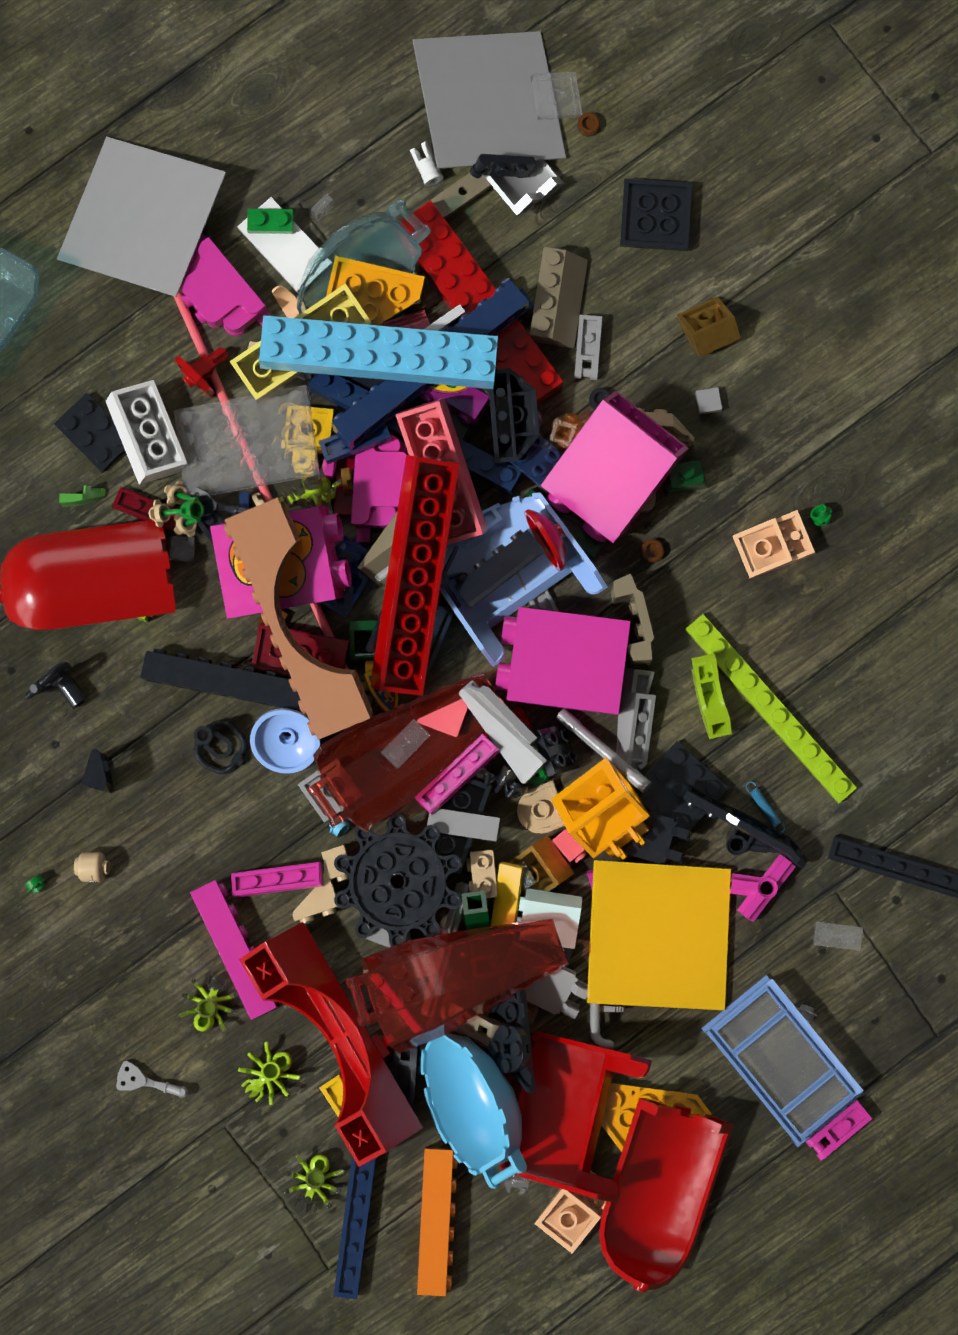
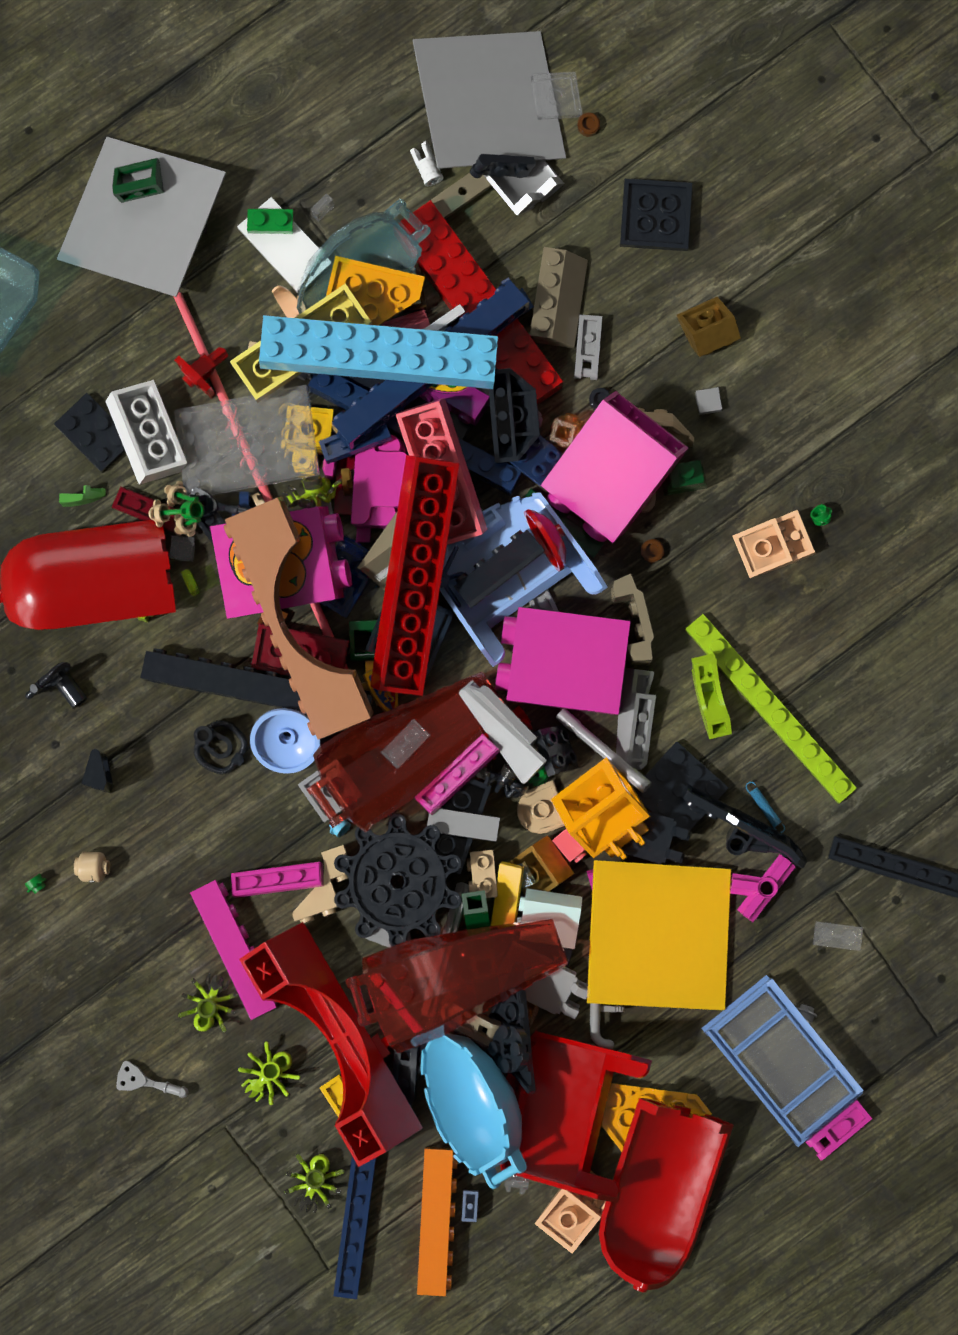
(139, 188): none -> dark green tile
(190, 582): none -> clear neon green tile
(220, 292): dark pink brick -> none
(447, 719): coral tile -> none
(470, 1204): none -> sand blue piece

